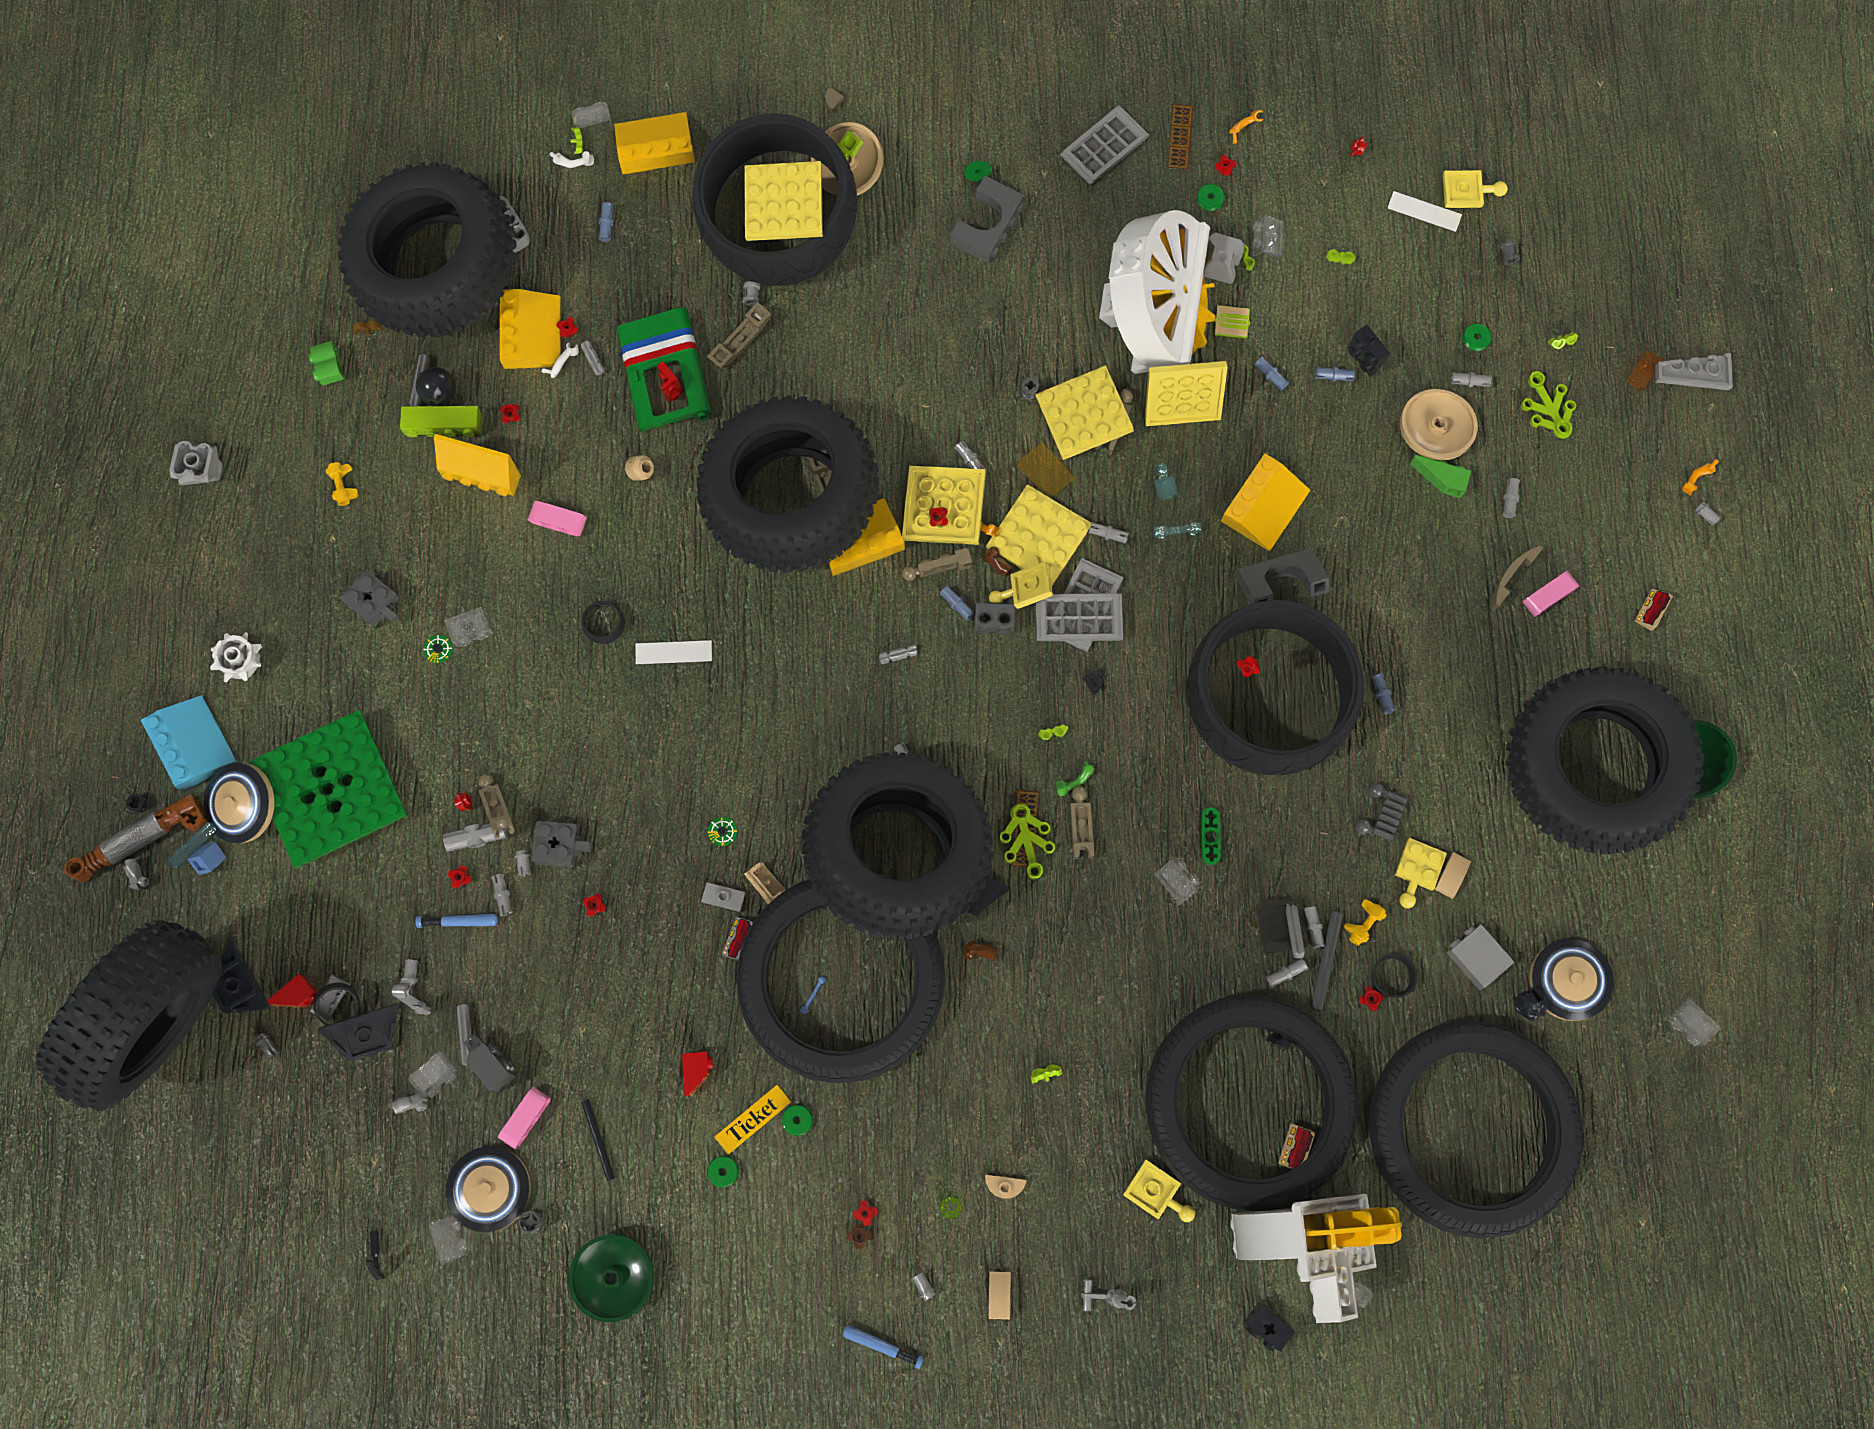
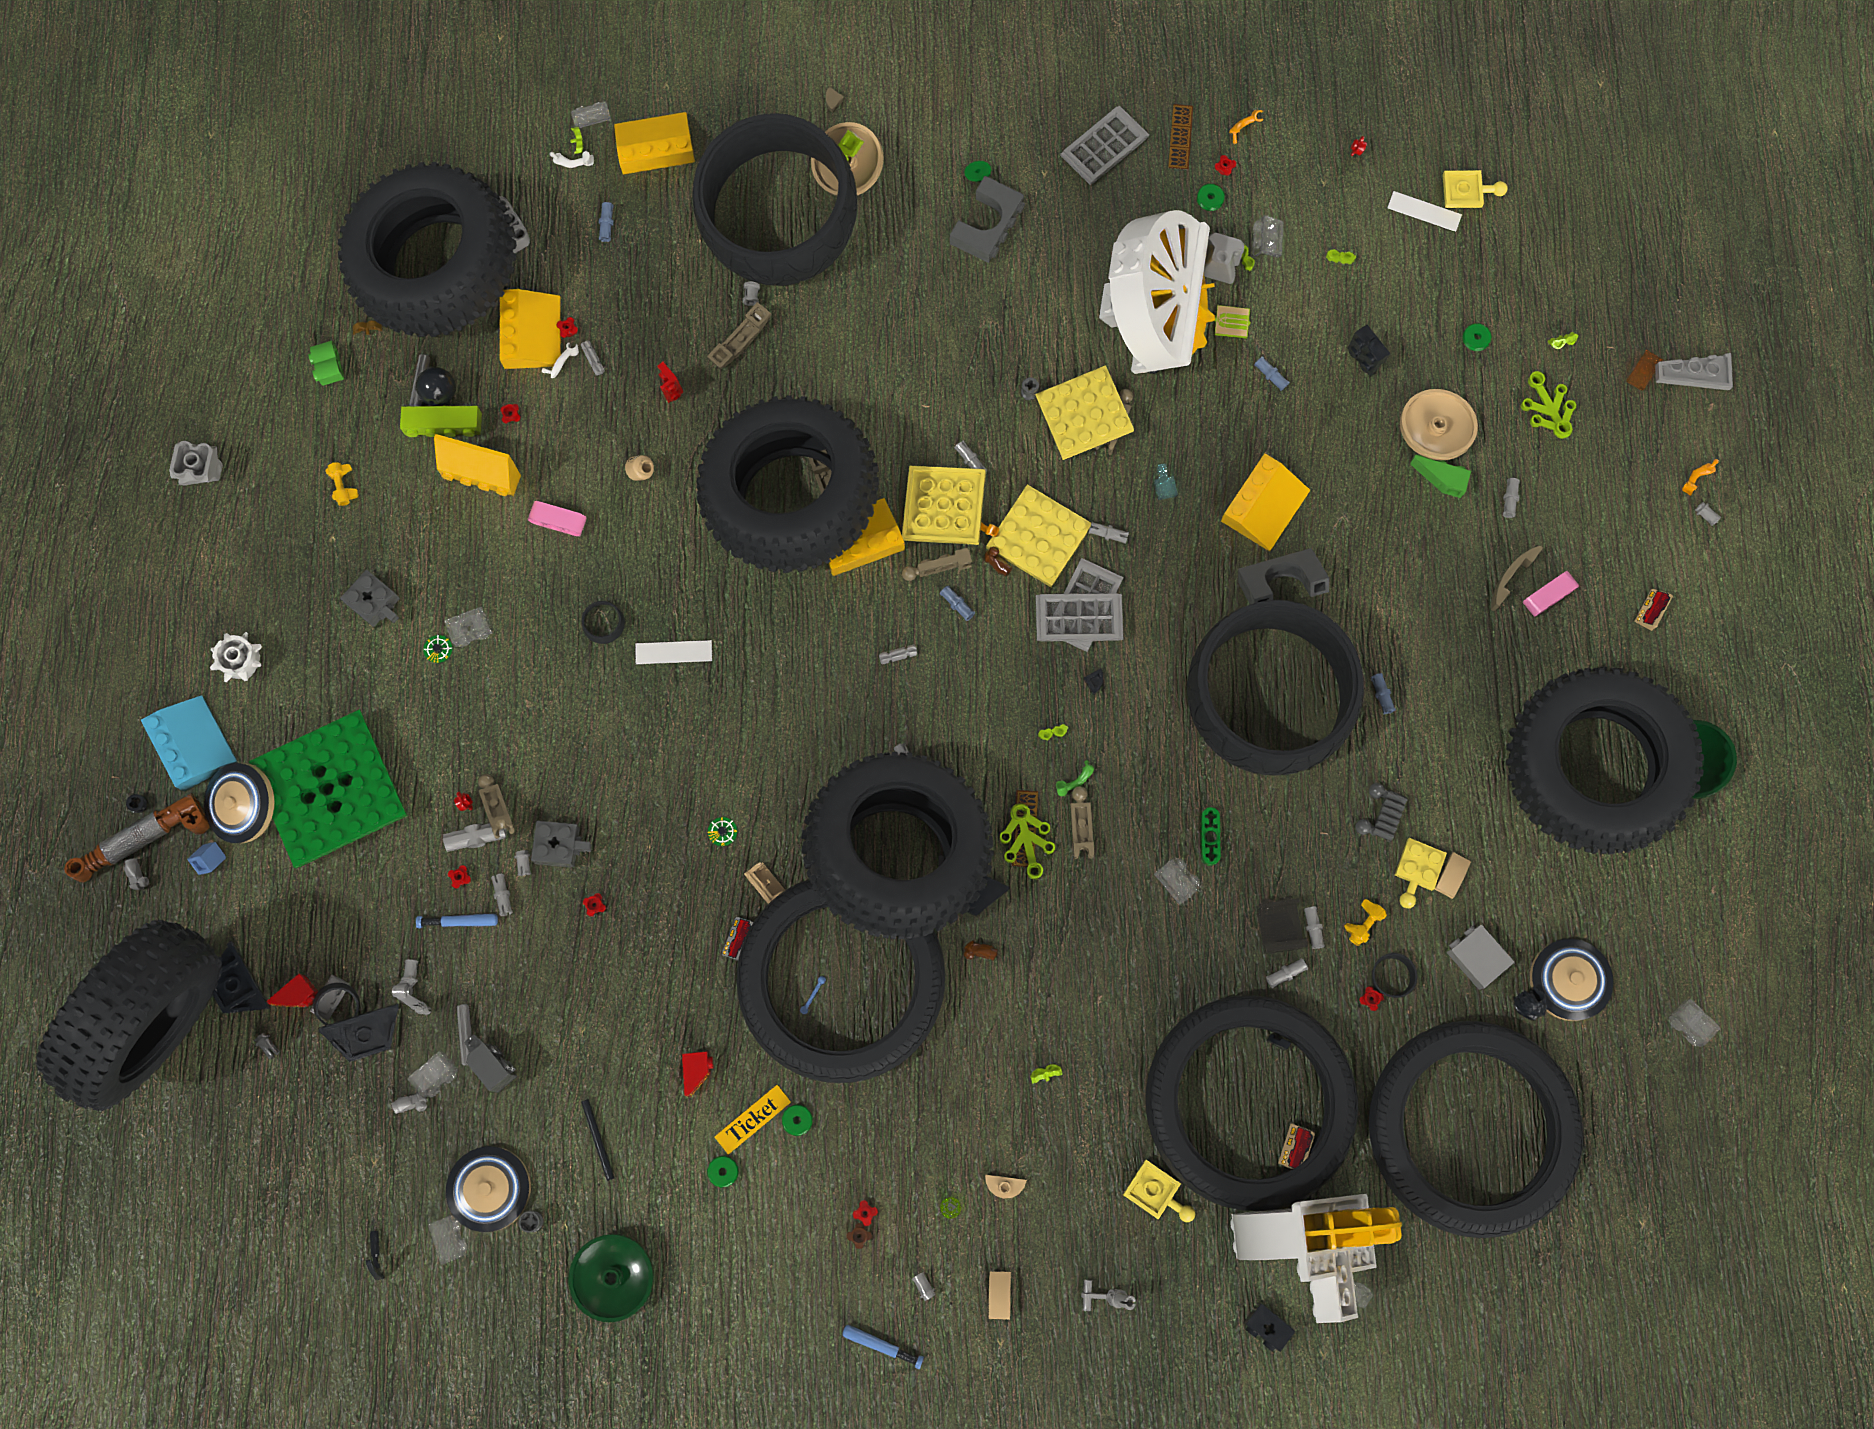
(191, 845): clear light blue axle -> none
(524, 1118): bright pink beam -> none
(656, 340): green piece -> none
(723, 897): light grey plate -> none
(783, 201): light yellow plate -> none
(942, 512): red plate -> none
(994, 612): dark grey brick -> none
(1027, 586): light yellow plate -> none
(1045, 471): clear yellow piece -> none
(1185, 393): light yellow plate -> none
(1193, 528): clear light blue bar -> none
(1249, 666): red plate -> none
(1295, 931): light grey axle -> none
(1327, 960): dark grey axle -> none
(1334, 374): sand blue pin -> none
(1471, 379): light grey pin -> none
(1509, 252): dark grey bush -> none

